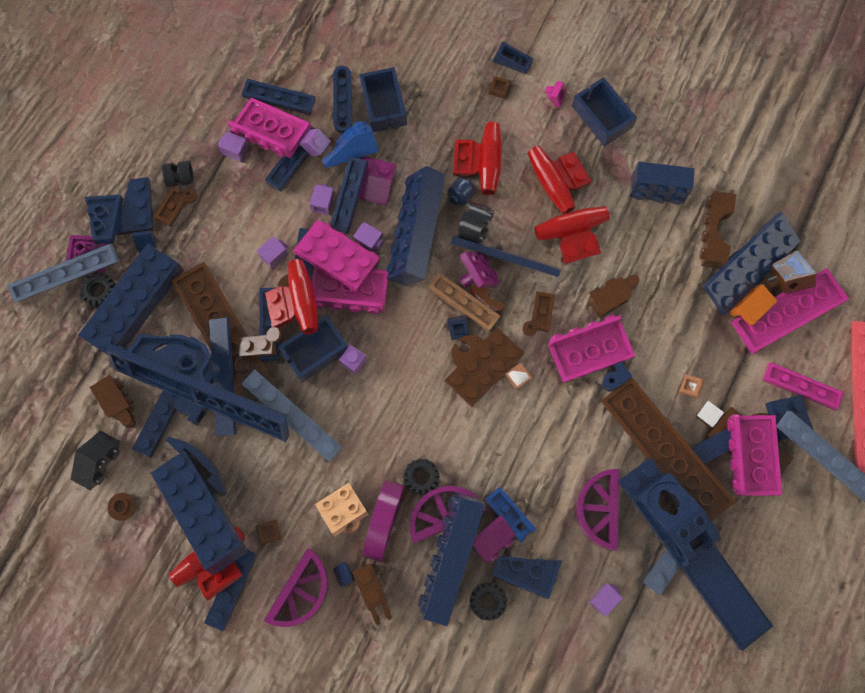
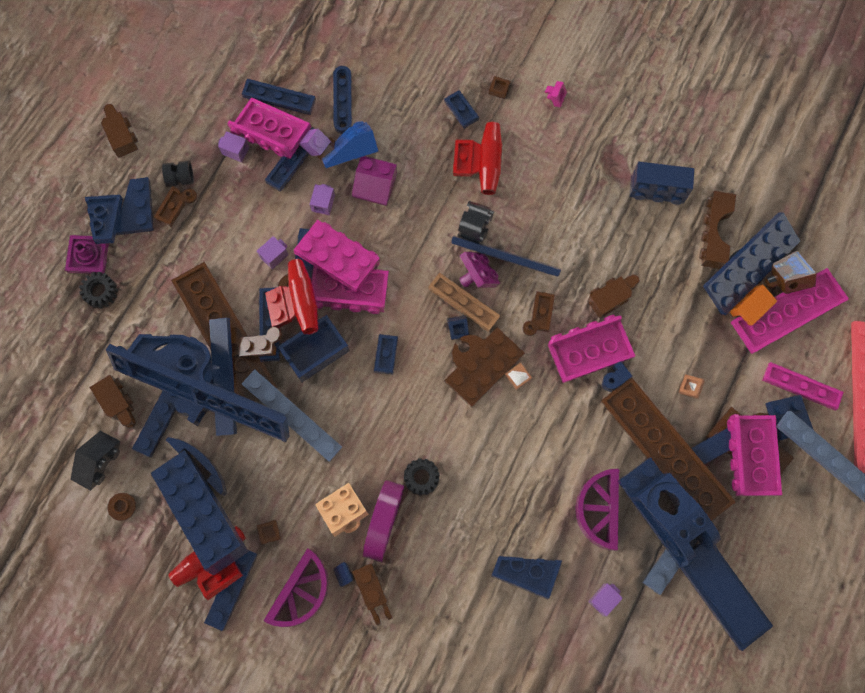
(63, 273): sand blue plate -> none
(118, 132): none -> reddish brown hinge
(131, 300): dark blue brick -> none
(141, 239): dark blue slope -> none
(349, 194): dark blue plate -> none
(353, 360): medium lavender brick -> none
(369, 237): medium lavender brick -> none
(383, 99): dark blue piece -> none
(386, 354): none -> dark blue plate
(416, 226): dark blue brick -> none
(437, 528): magenta window -> none
(451, 558): dark blue brick -> none
(461, 109): none -> dark blue plate
(461, 191): dark blue head -> none
(482, 295): reddish brown slope -> none
(492, 539): magenta slope -> none
(501, 601): black tyre -> none
(504, 506): blue plate -> none
(505, 61): dark blue slope -> none
(559, 177): red plate -> none
(574, 230): red plate -> none
(604, 111): dark blue piece -> none
(709, 414): white tile -> none

